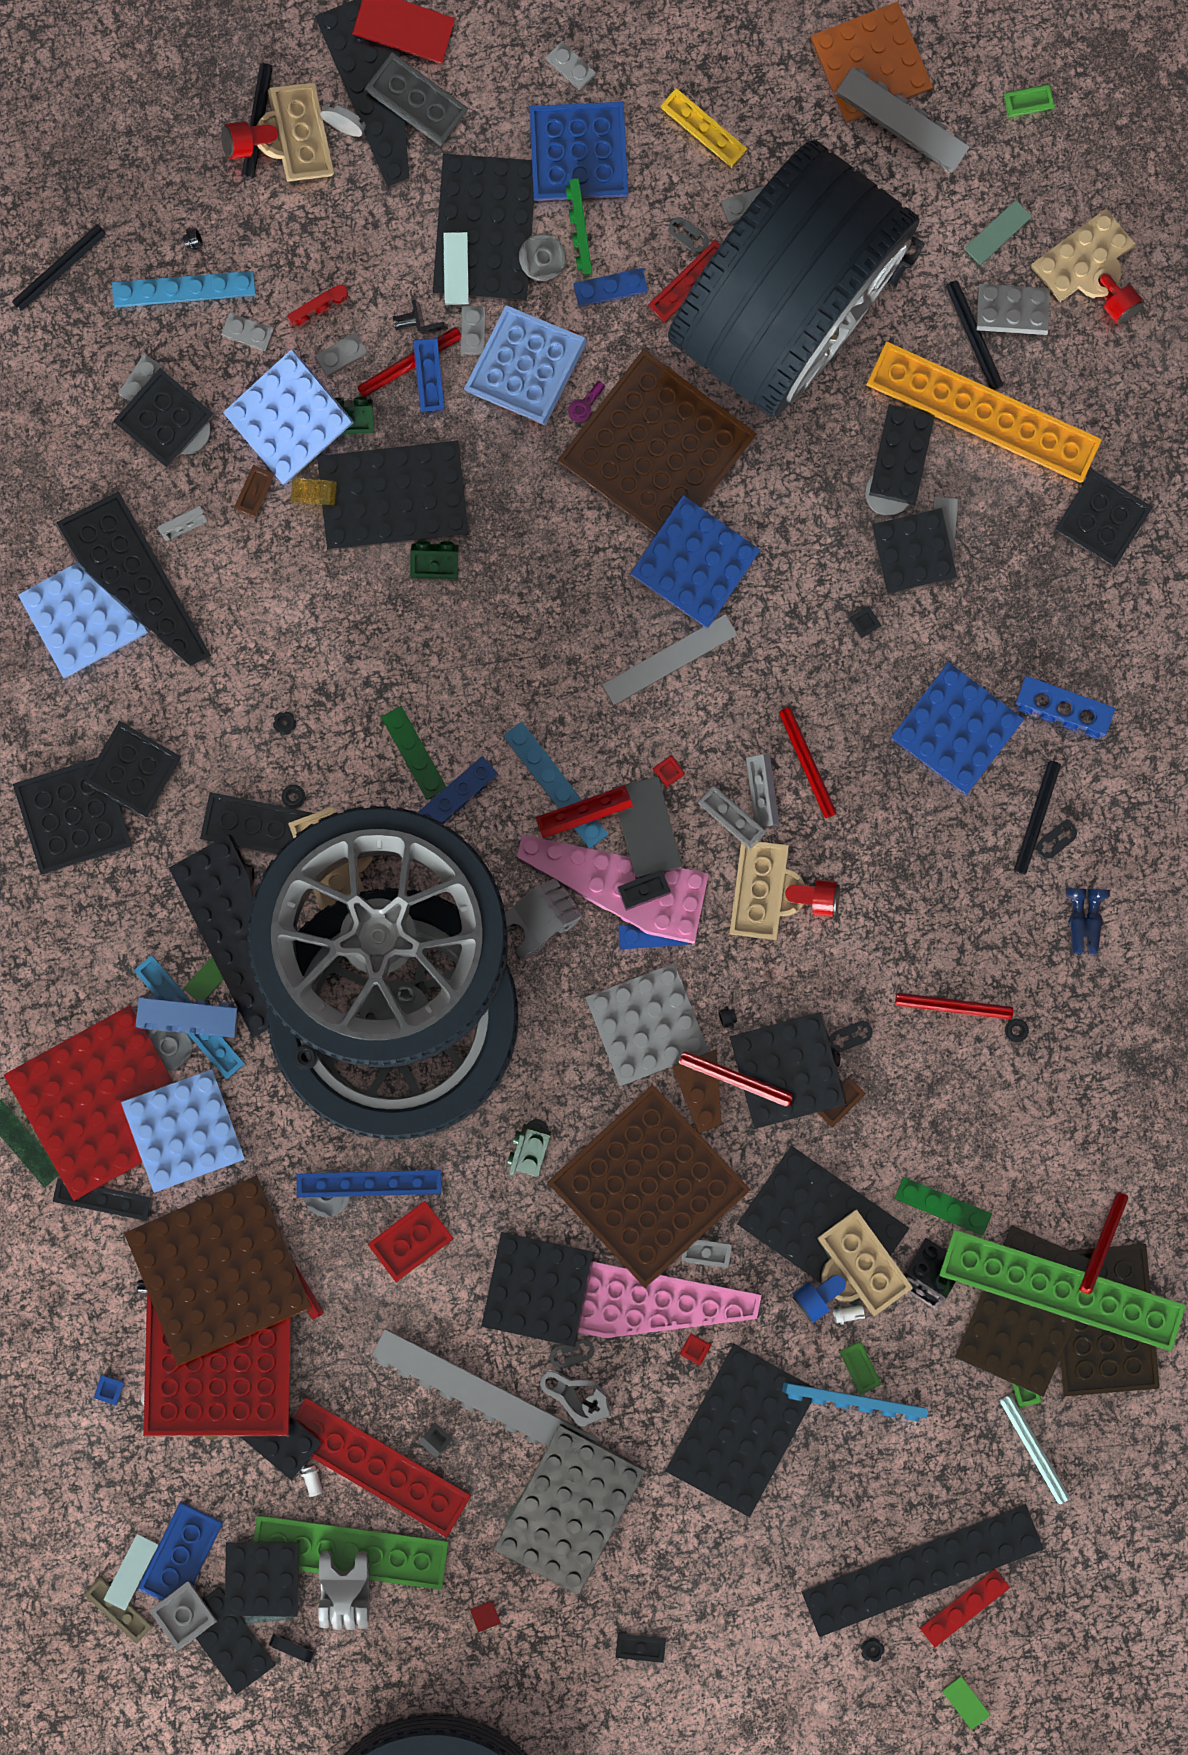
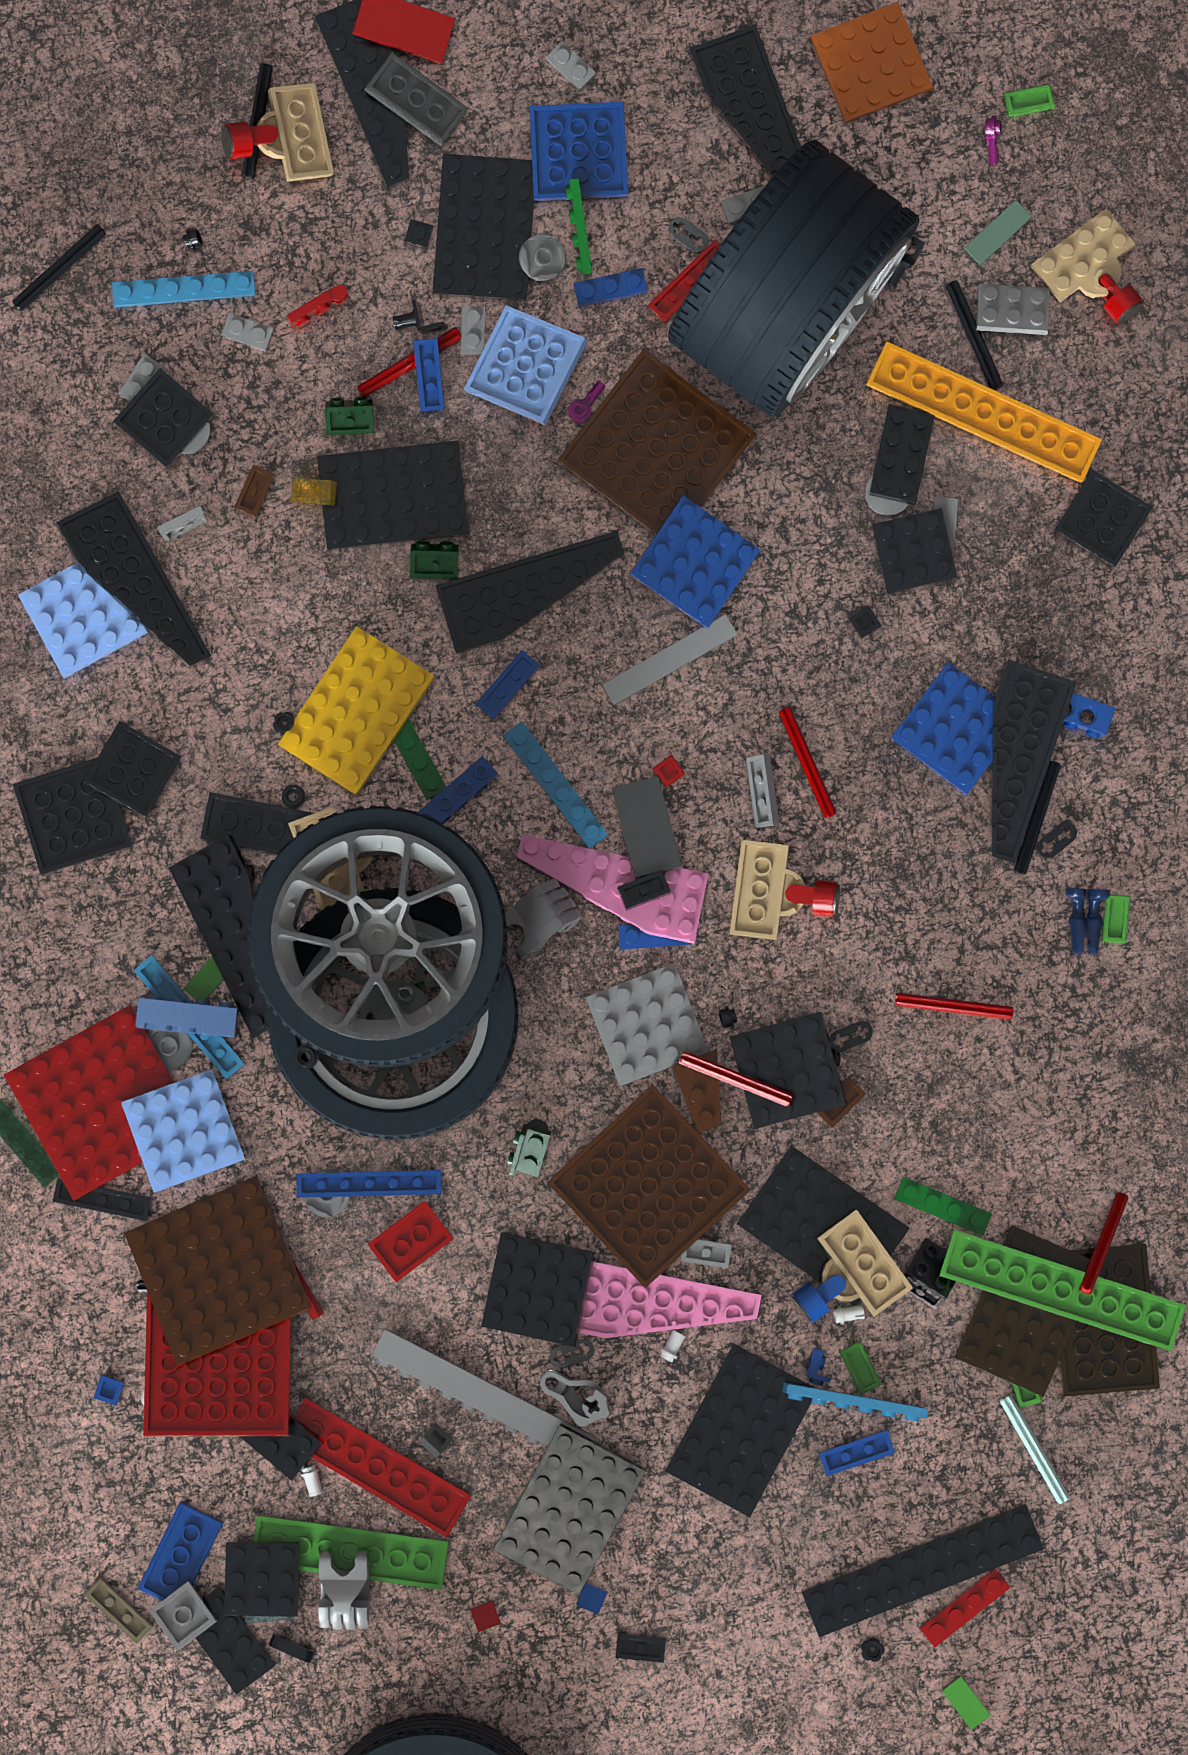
(130, 1572): light aqua tile -> none
(288, 417): light blue plate -> none
(341, 354): light grey plate -> none
(343, 120): light grey tile -> none
(356, 710): none -> yellow plate
(418, 234): none -> black plate
(456, 268): light aqua tile -> none
(506, 597): none -> black wing
(507, 684): none -> blue plate
(584, 811): red plate -> none
(591, 1598): none -> blue tile
(672, 1346): none -> white pin
(695, 1349): red tile -> none
(703, 128): yellow plate -> none
(732, 817): light grey tile -> none
(747, 95): none -> black wing
(816, 1363): none -> blue bracket
(856, 1452): none -> blue plate
(901, 119): light grey brick -> none
(992, 128): none -> magenta plate
(1024, 735): none -> black wing
(1024, 1030): black plate -> none
(1115, 919): none -> bright green tile

